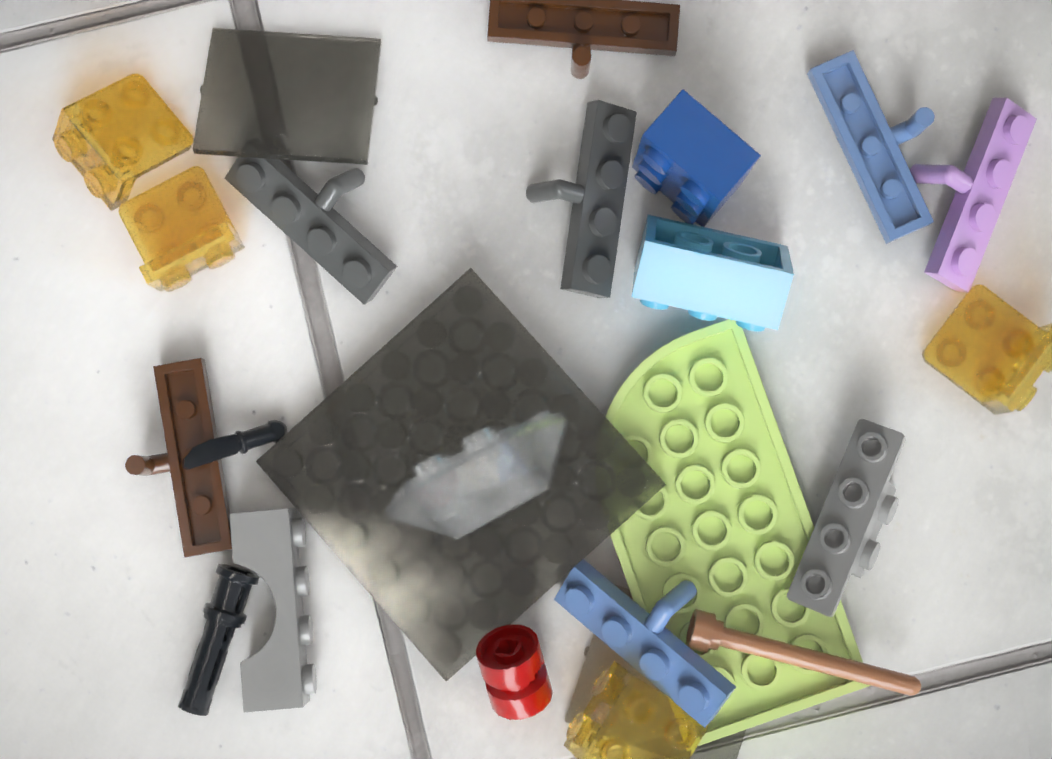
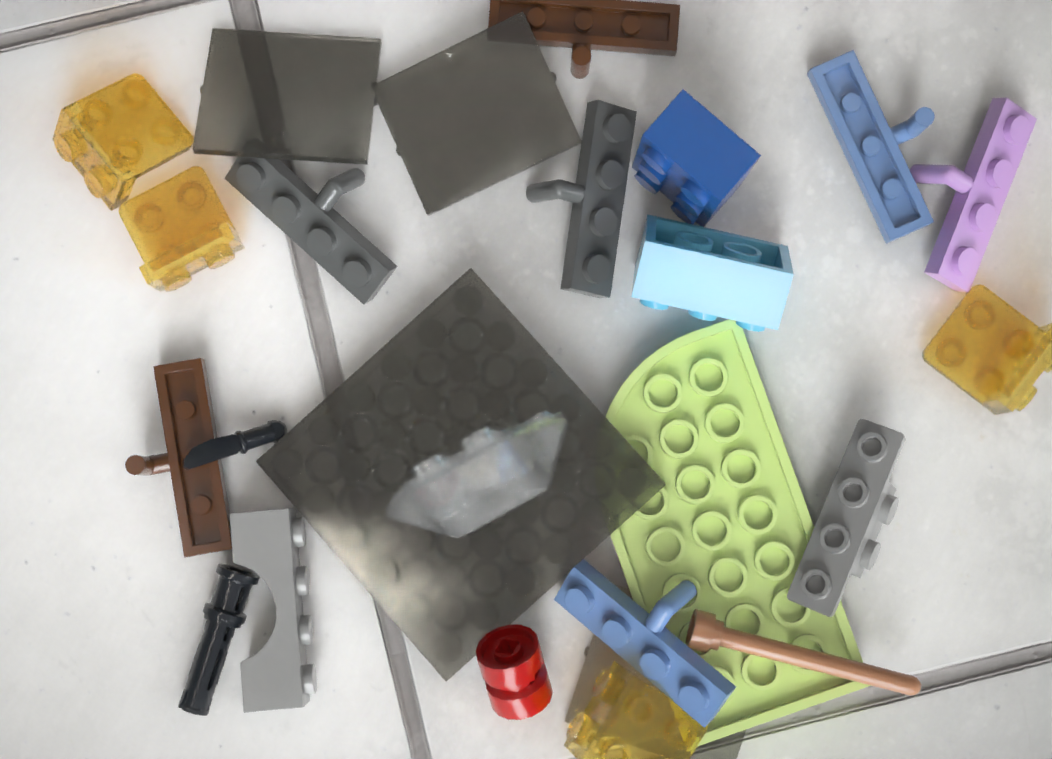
(476, 114): none -> clear smoke piece

